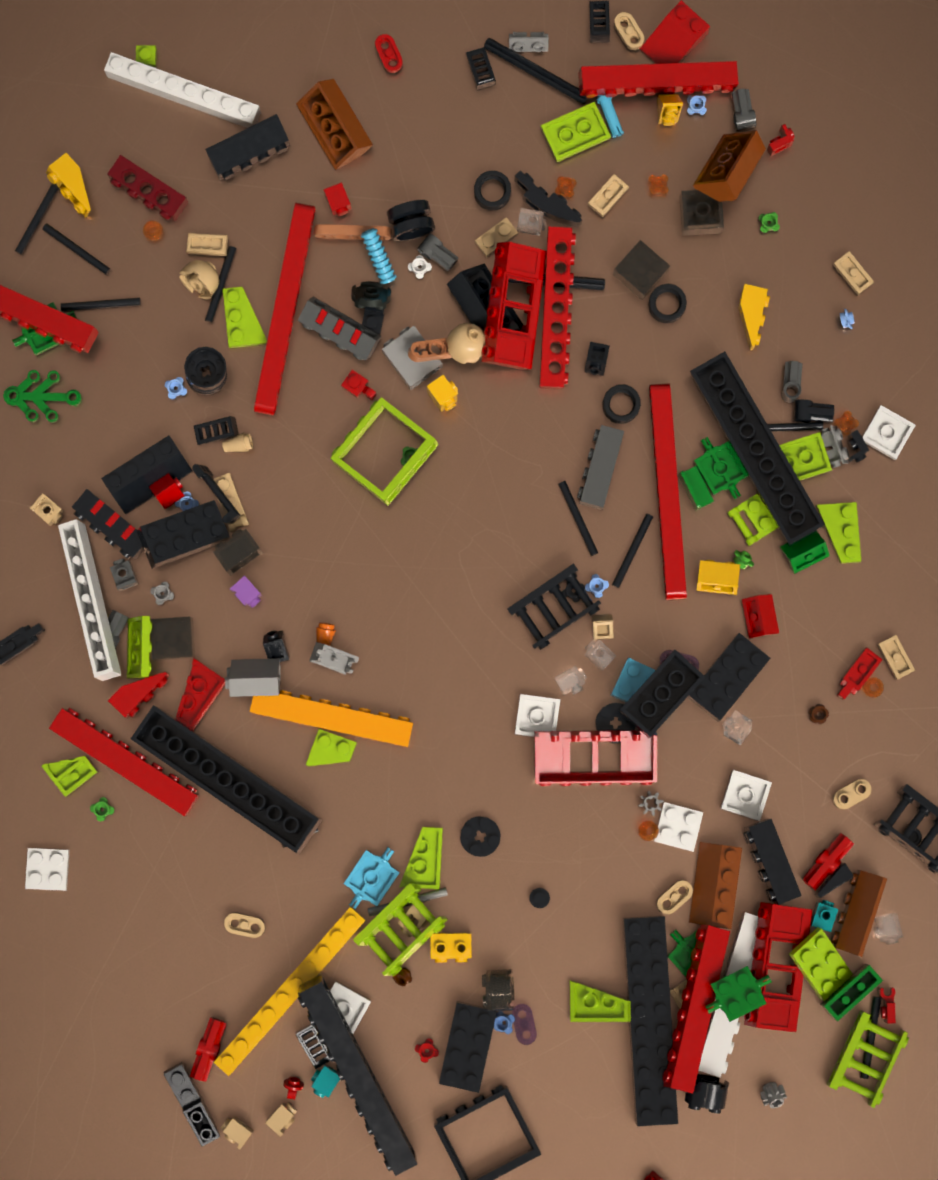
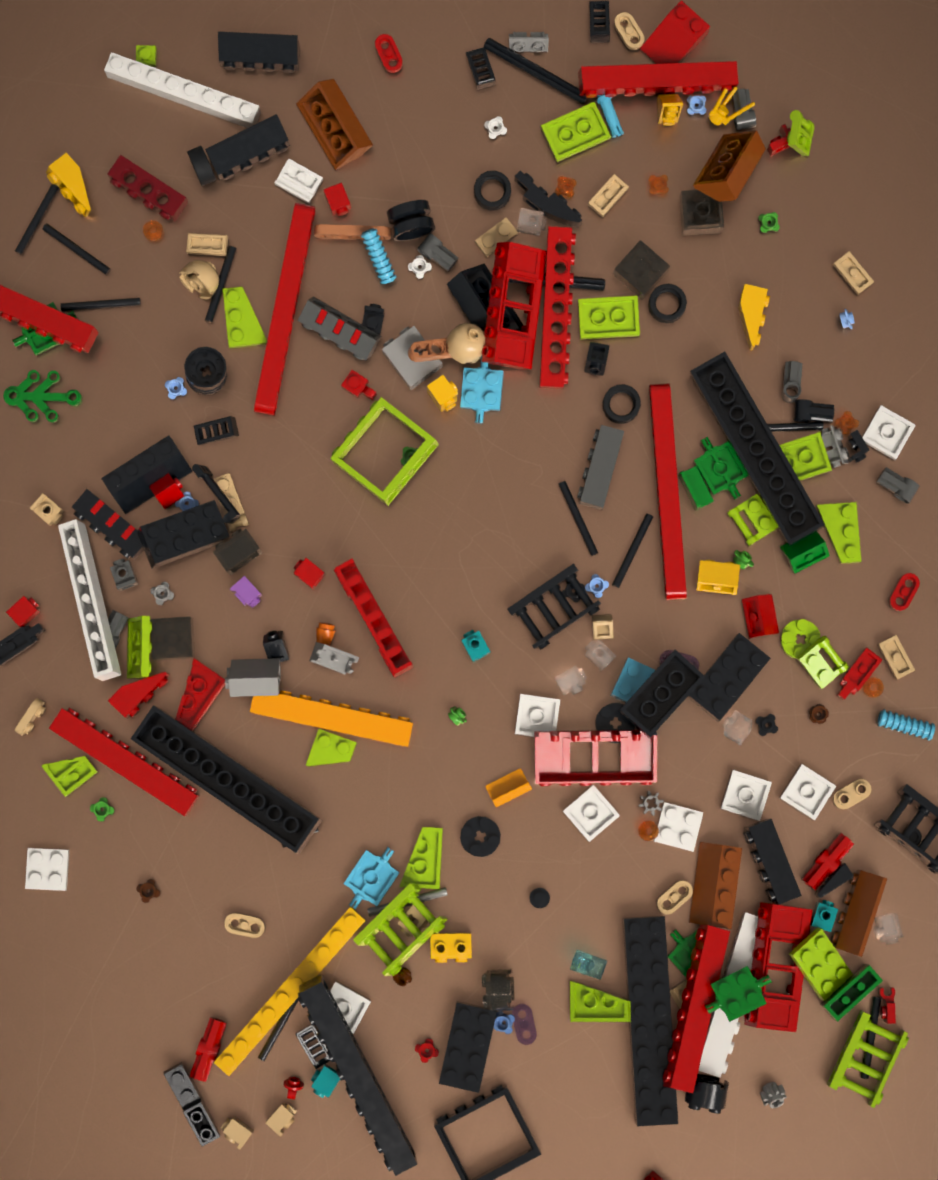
(23, 611): none -> red brick
(26, 723): none -> tan plate
(154, 892): none -> reddish brown plate
(201, 165): none -> black tyre
(239, 443): tan cone -> none
(258, 51): none -> black slope
(276, 1032): none -> black bar
(298, 181): none -> white plate
(308, 573): none -> red brick
(371, 295): pearl dark grey plate -> none
(374, 618): none -> red window
(457, 715): none -> bright green plate
(475, 645): none -> teal brick
(482, 390): none -> medium azure plate
(501, 130): none -> white plate
(508, 787): none -> light orange panel
(588, 964): none -> clear light blue slope
(591, 813): none -> white plate
(608, 317): none -> lime plate
(719, 113): none -> yellow plant
(770, 719): none -> black plate
(789, 638): none -> lime plate
(800, 138): none -> lime plate
(808, 792): none -> white plate
(818, 667): none -> lime plate
(903, 488): none -> dark grey piece
(904, 592): none -> red plate
(906, 724): none -> medium azure piece

